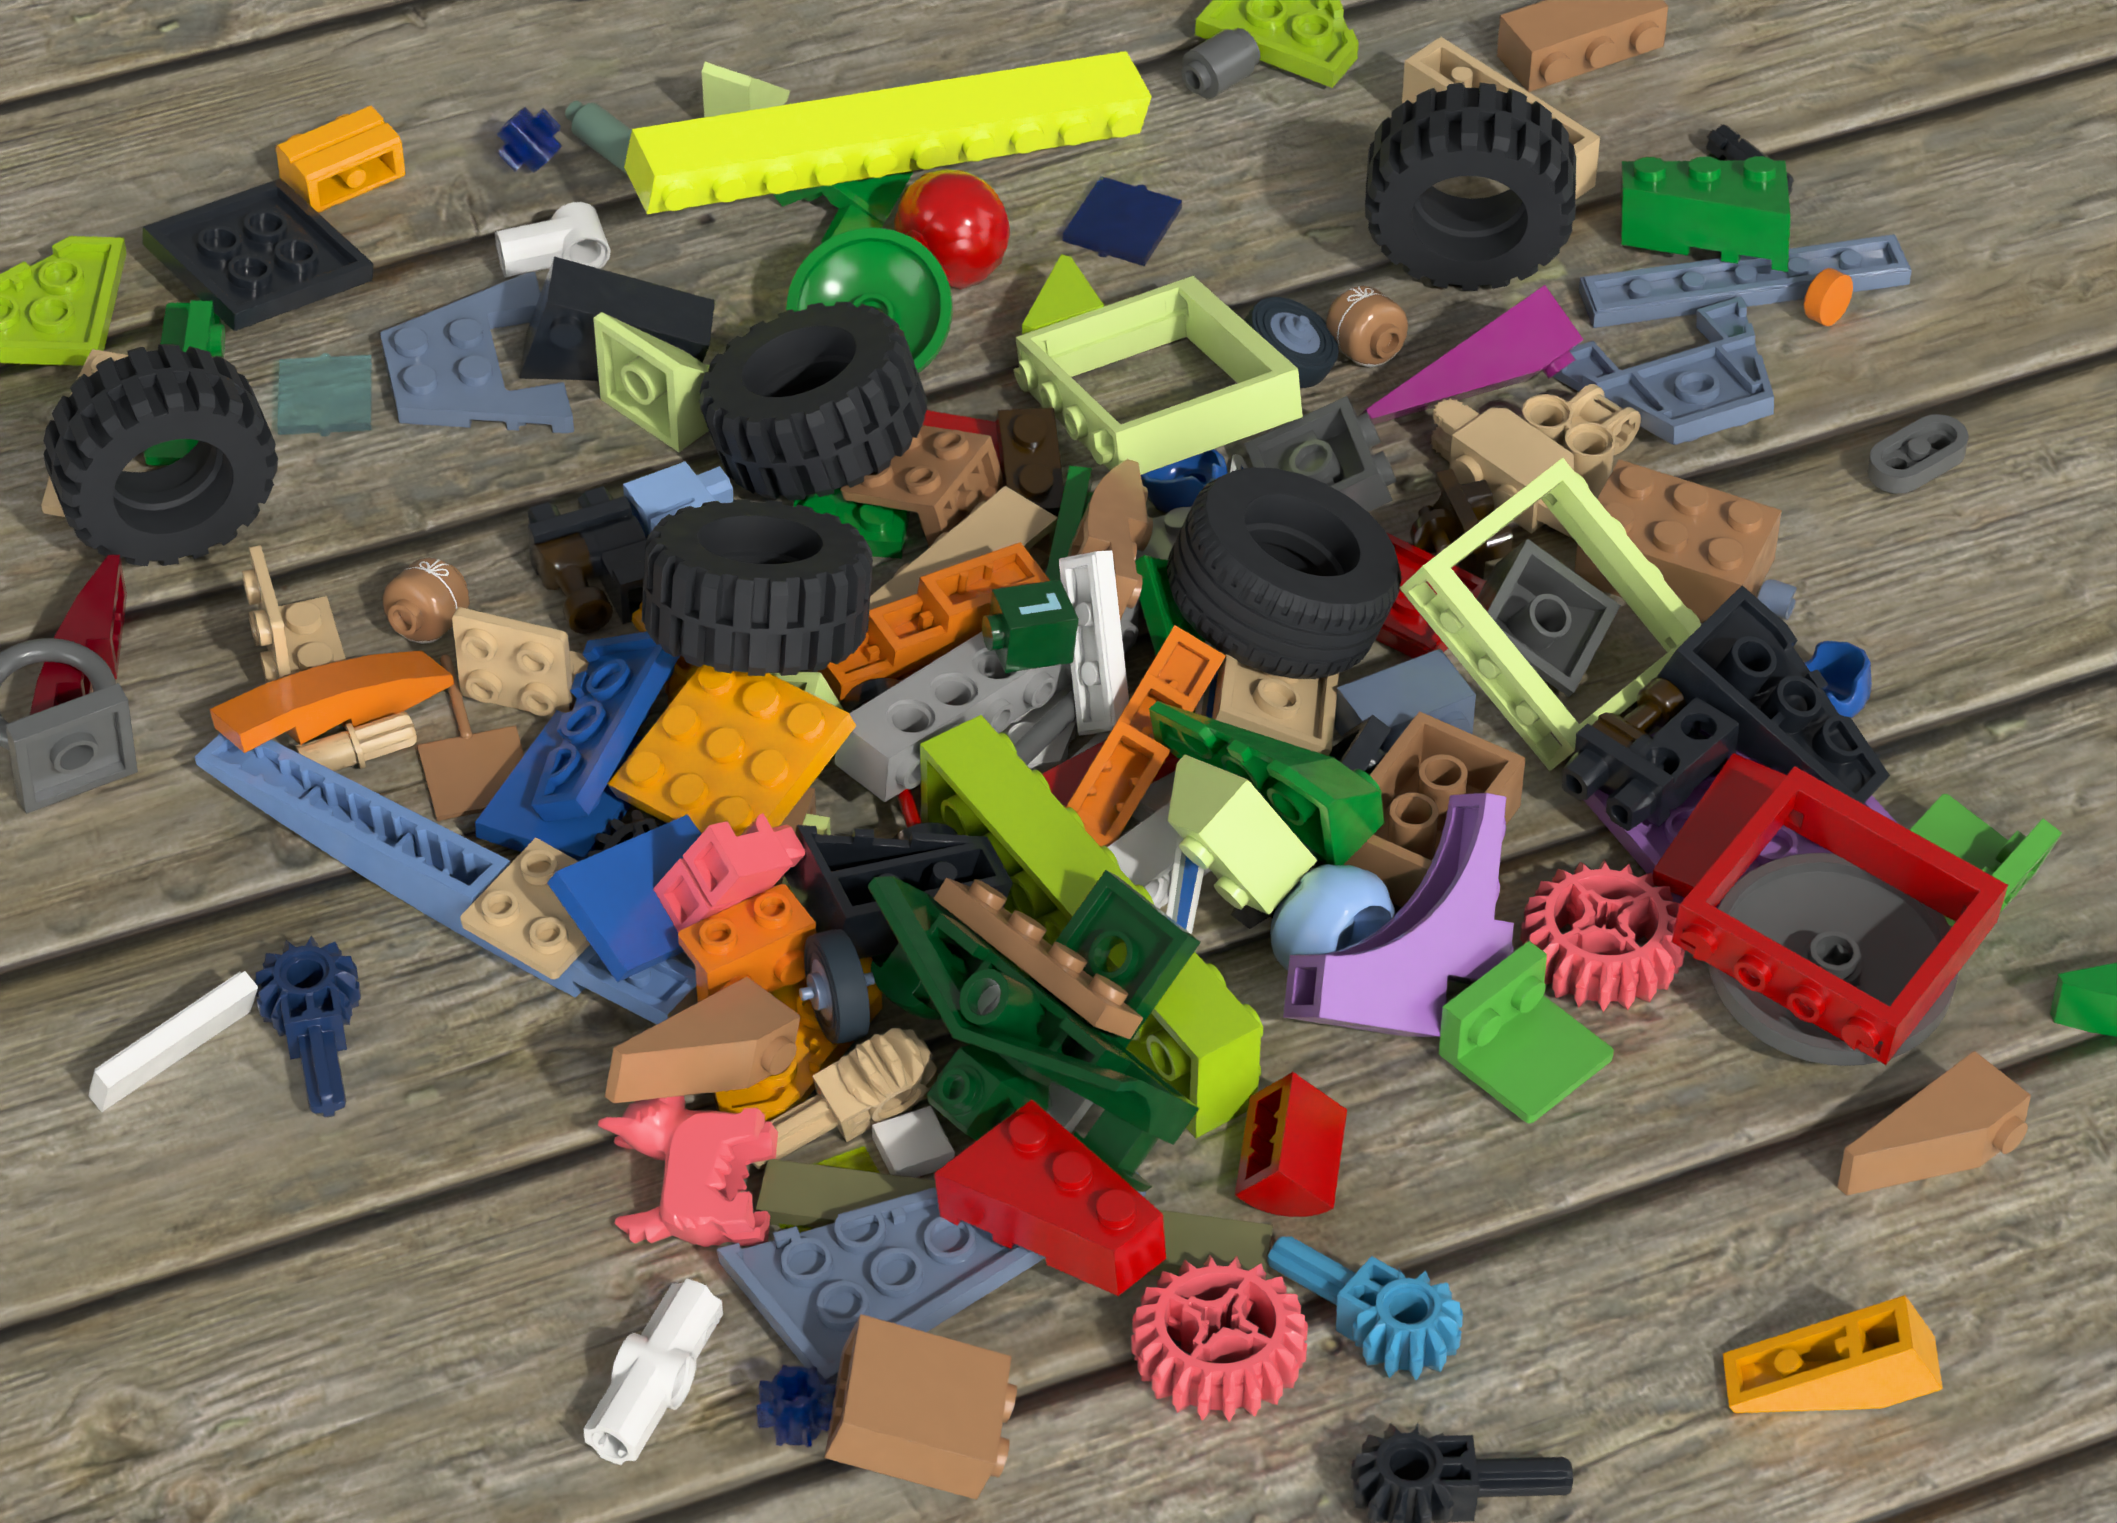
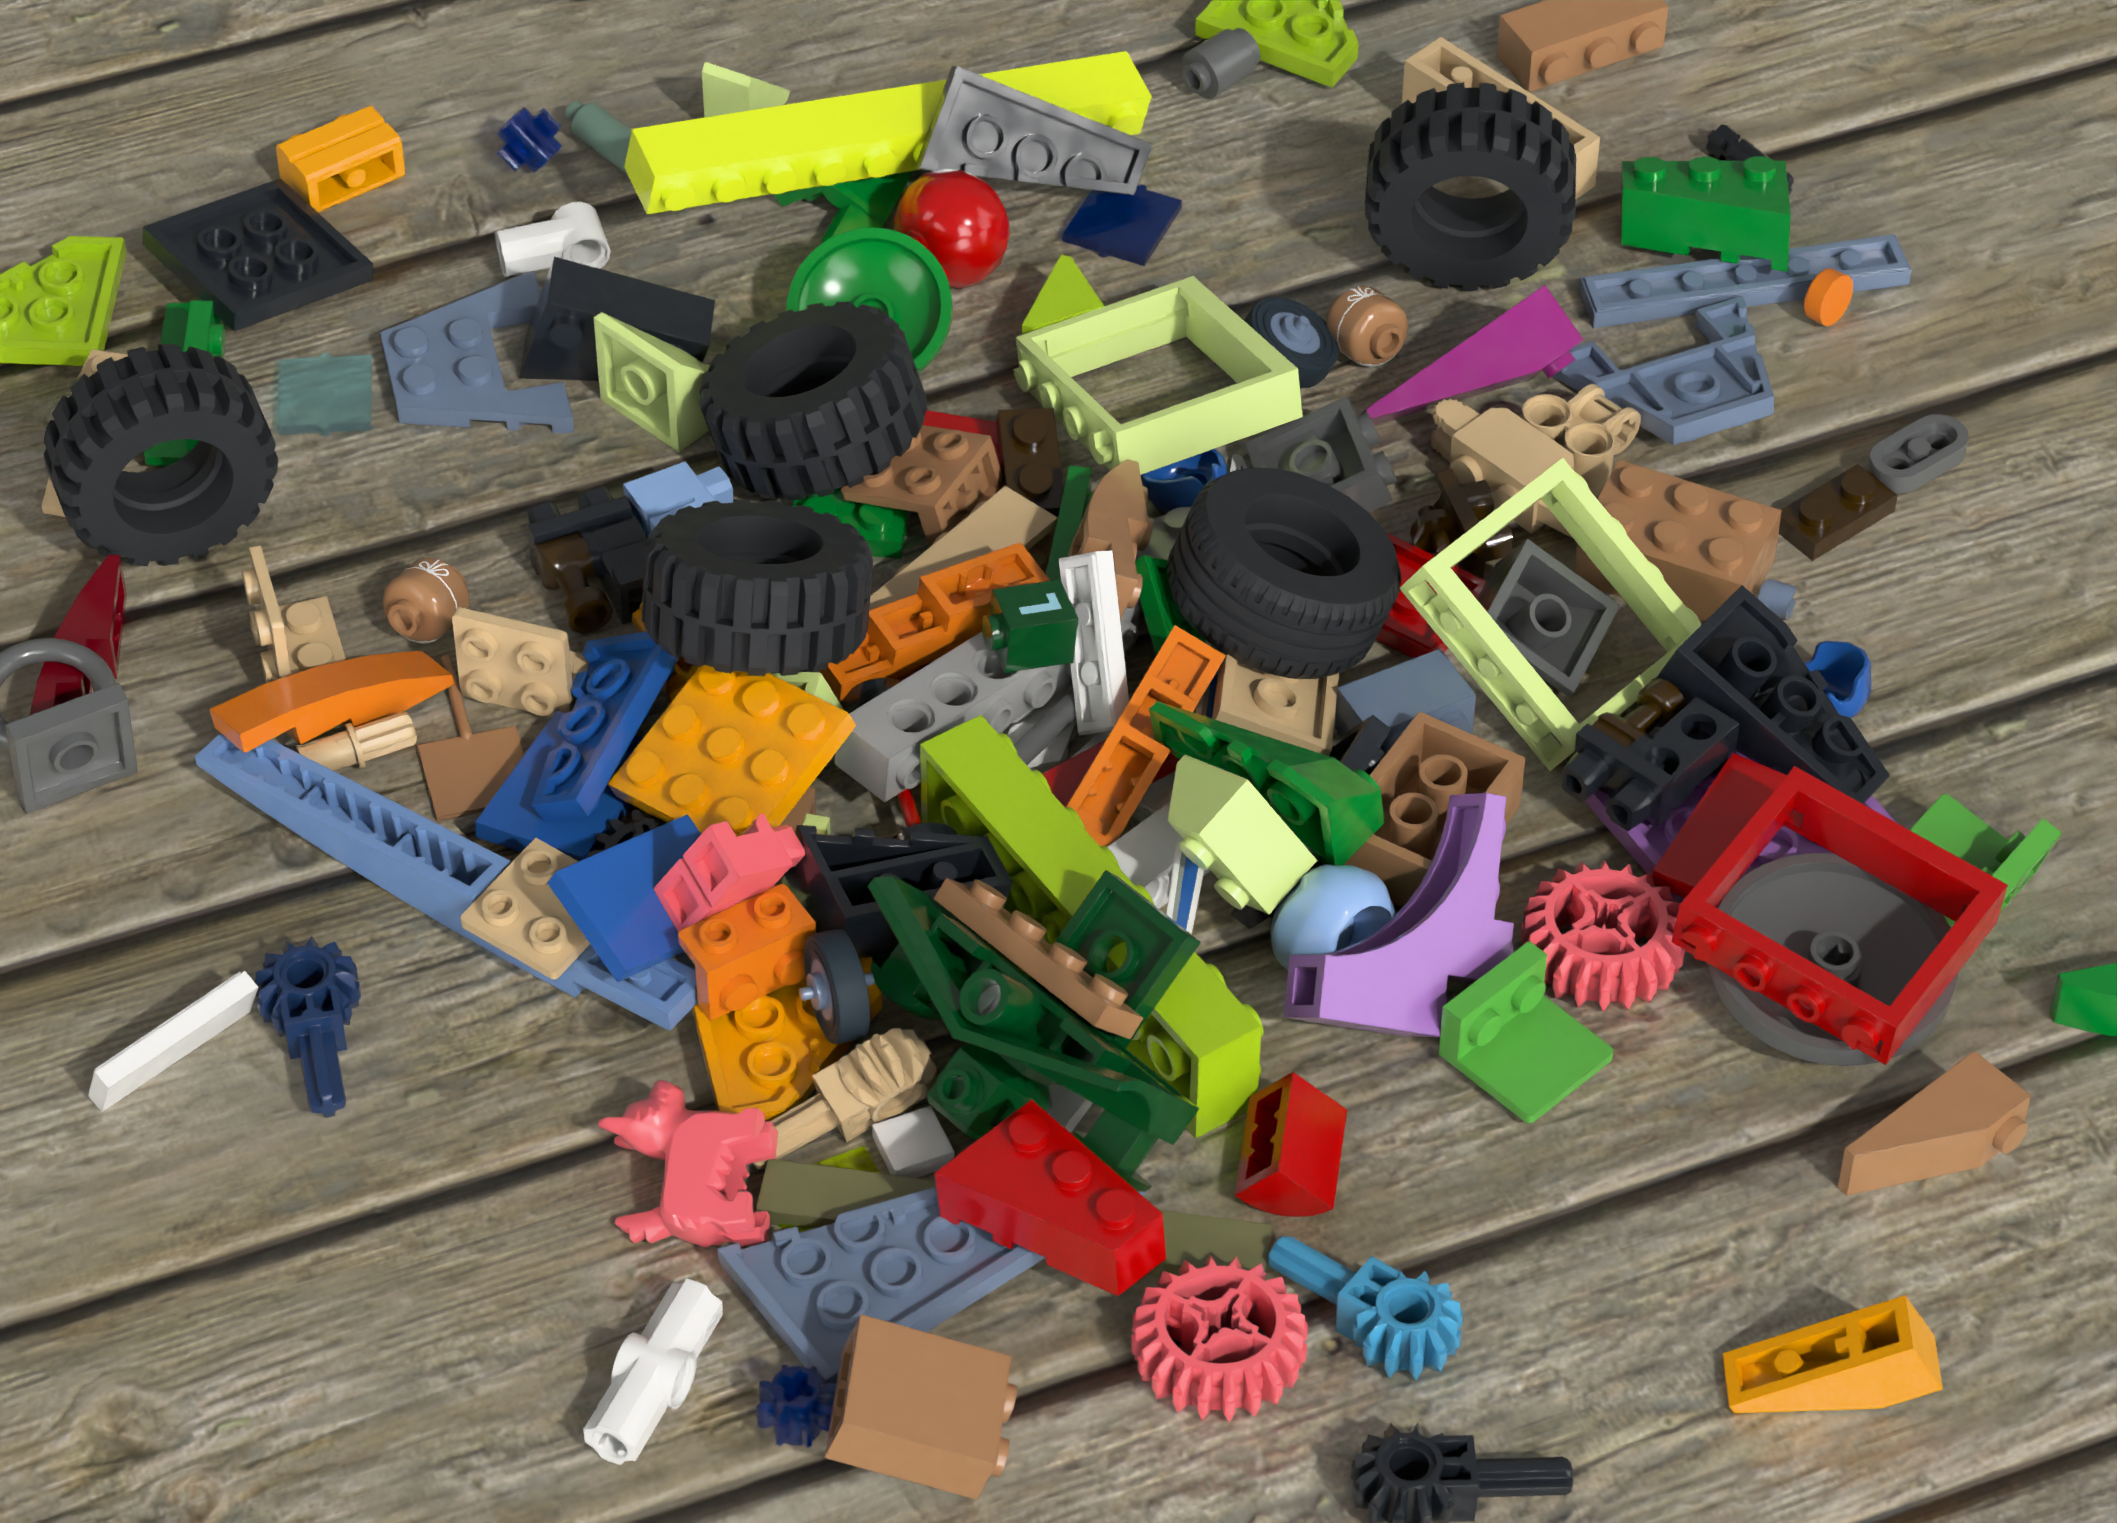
(707, 1048): medium nougat slope -> none
(1025, 139): none -> wing
(1836, 512): none -> dark brown plate

